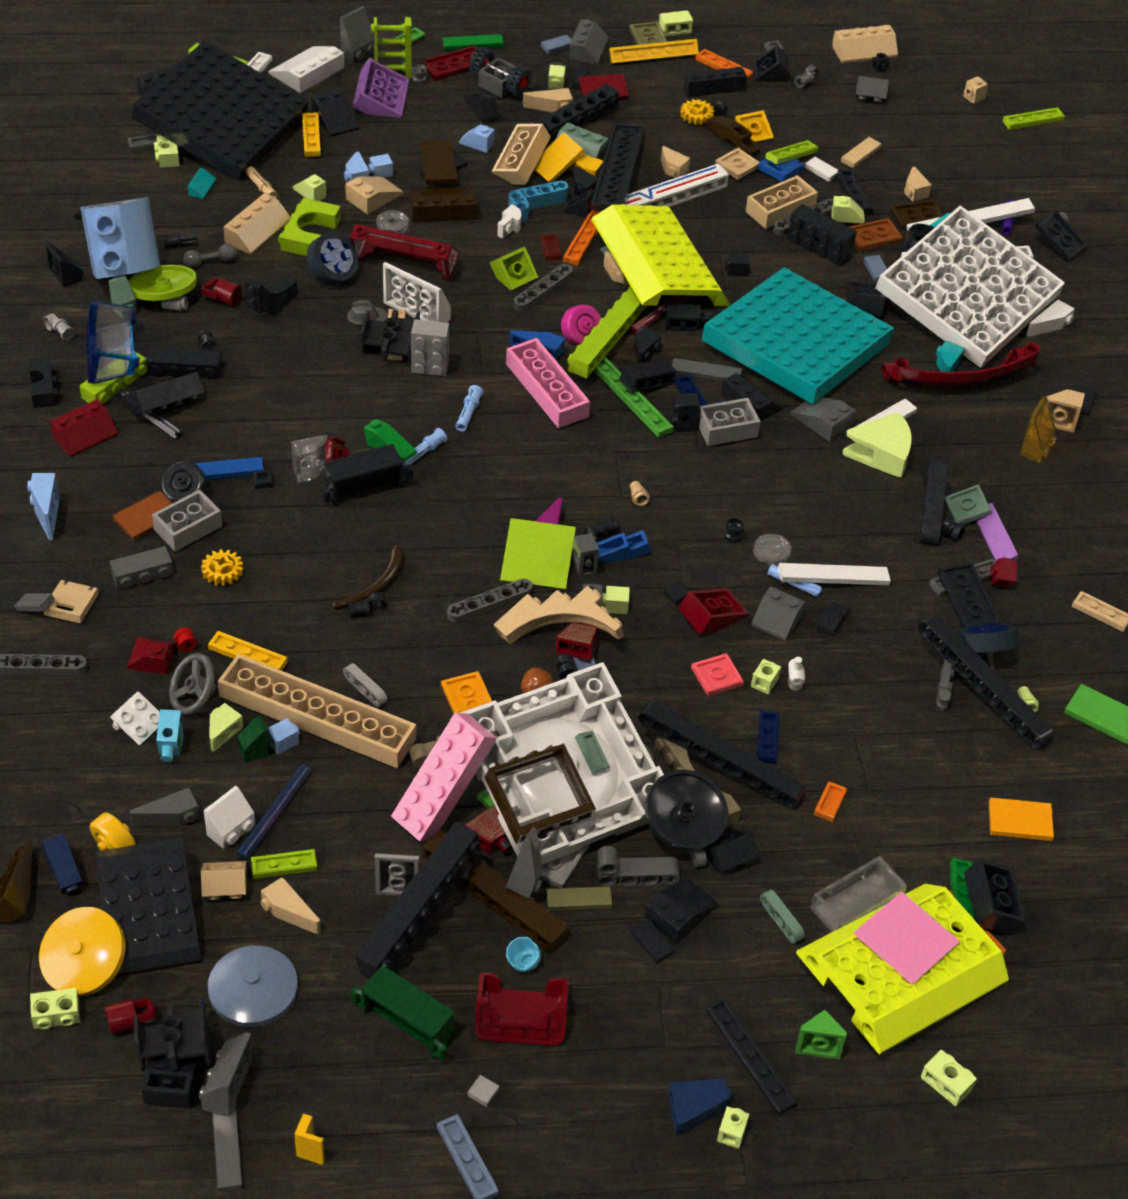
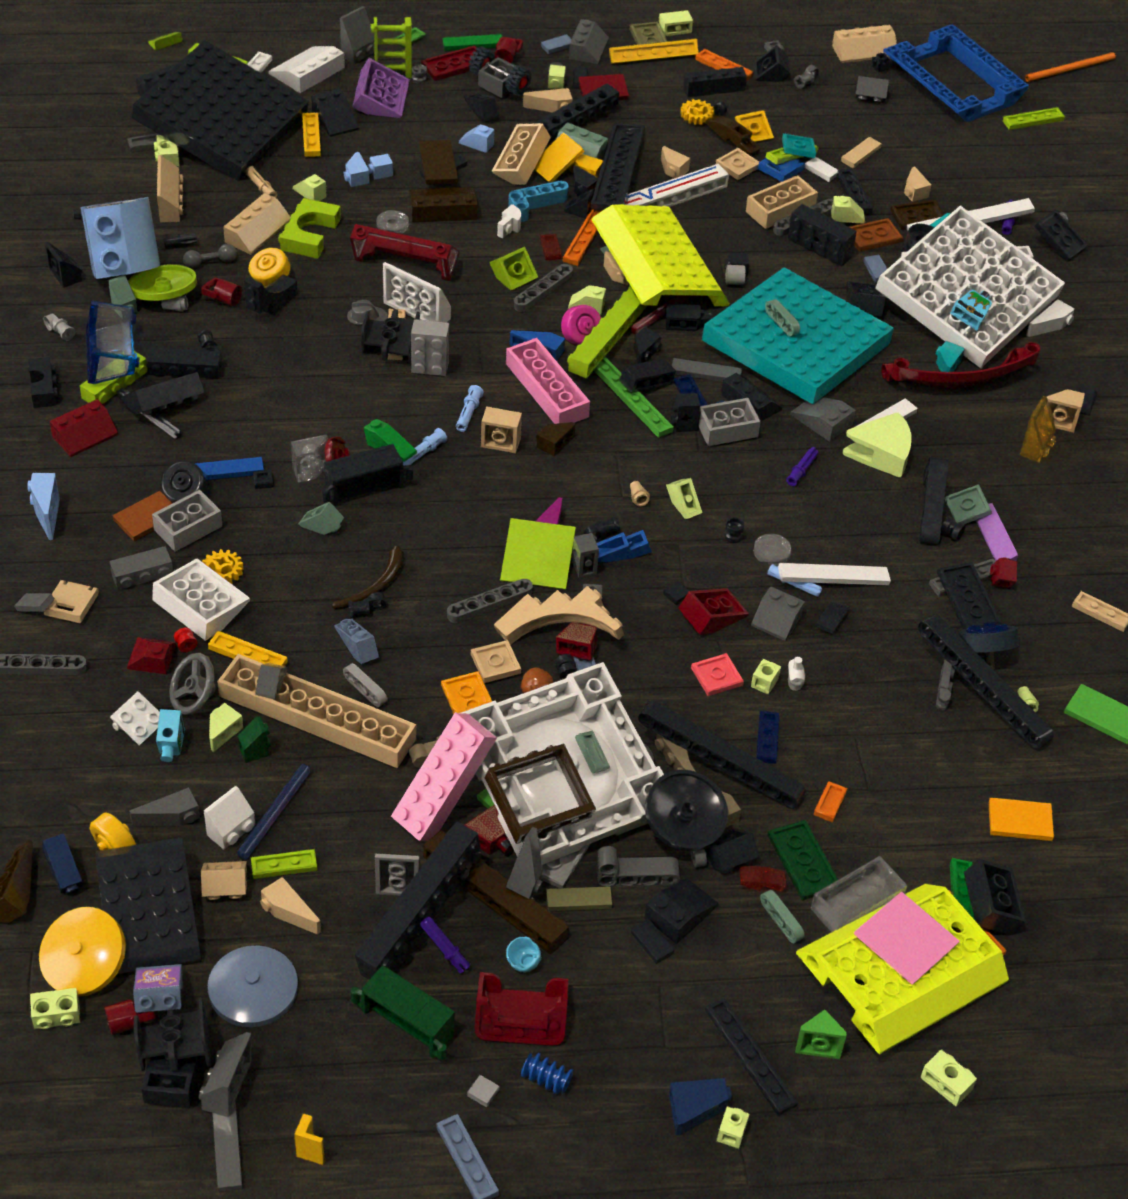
(158, 988): none -> sand blue panel
(166, 40): none -> lime slope
(169, 190): none -> tan slope
(199, 598): none -> white slope
(201, 184): teal slope -> none
(269, 266): none -> yellow wheel
(270, 680): none -> dark grey slope
(283, 736): light blue brick -> none
(322, 519): none -> sand green slope
(332, 258): wheel -> none
(358, 640): none -> sand blue slope
(371, 192): tan slope -> none
(445, 945): none -> dark purple axle
(495, 661): none -> tan plate
(501, 429): none -> tan brick
(508, 48): none -> dark red piece
(546, 1073): none -> blue piece
(555, 437): none -> dark brown slope
(591, 296): none -> yellowish green slope
(616, 599): yellowish green brick -> none
(684, 497): none -> yellowish green slope
(735, 275): none -> light grey piece
(759, 876): none -> clear red slope
(782, 317): none -> sand green beam
(798, 145): none -> teal tile
(798, 470): none -> dark purple axle
(802, 858): none -> dark green tile
(972, 308): none -> medium azure torso
(975, 90): tan brick -> none
(1006, 84): none -> blue slope
(1069, 67): none -> orange piece

